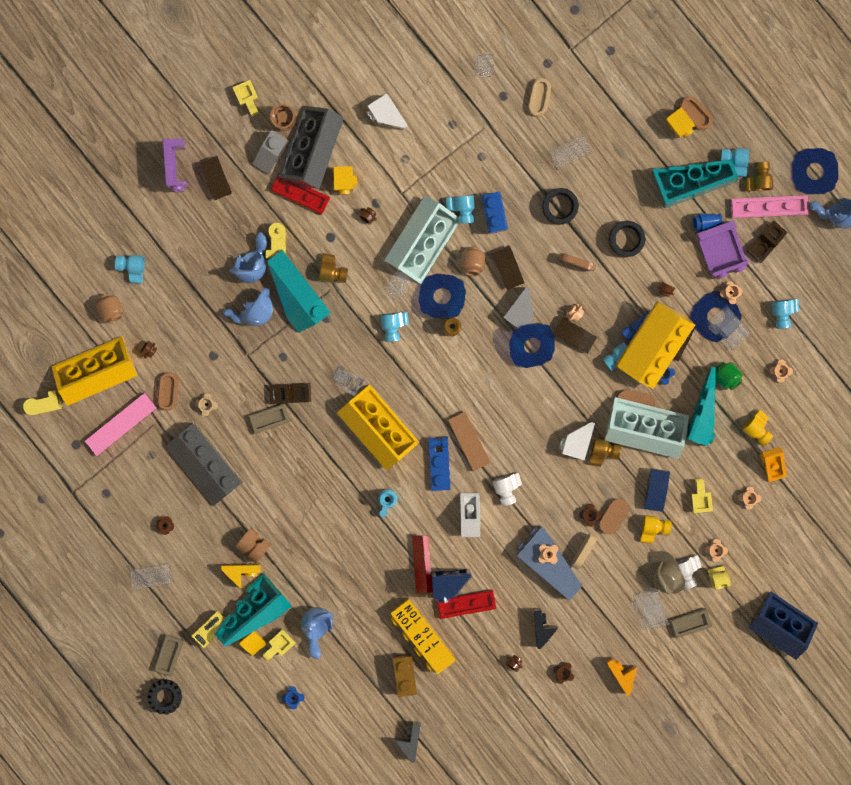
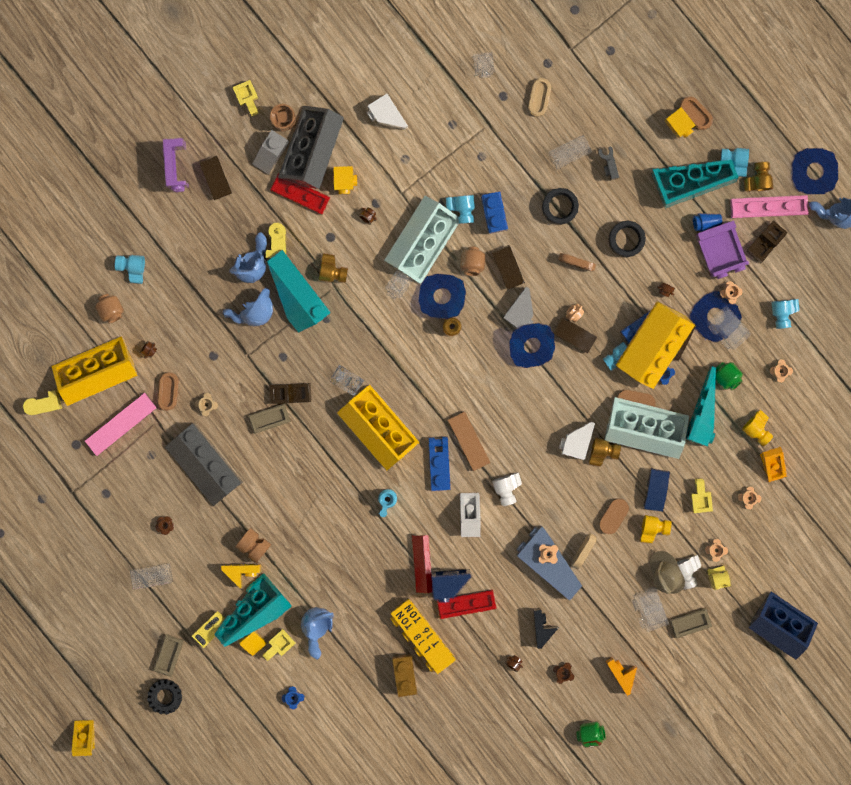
(83, 738): none -> yellow slope
(391, 323): medium azure piece -> none
(409, 747): dark grey slope -> none
(591, 734): none -> green head
(595, 515): reddish brown plate -> none
(610, 168): none -> dark grey plate

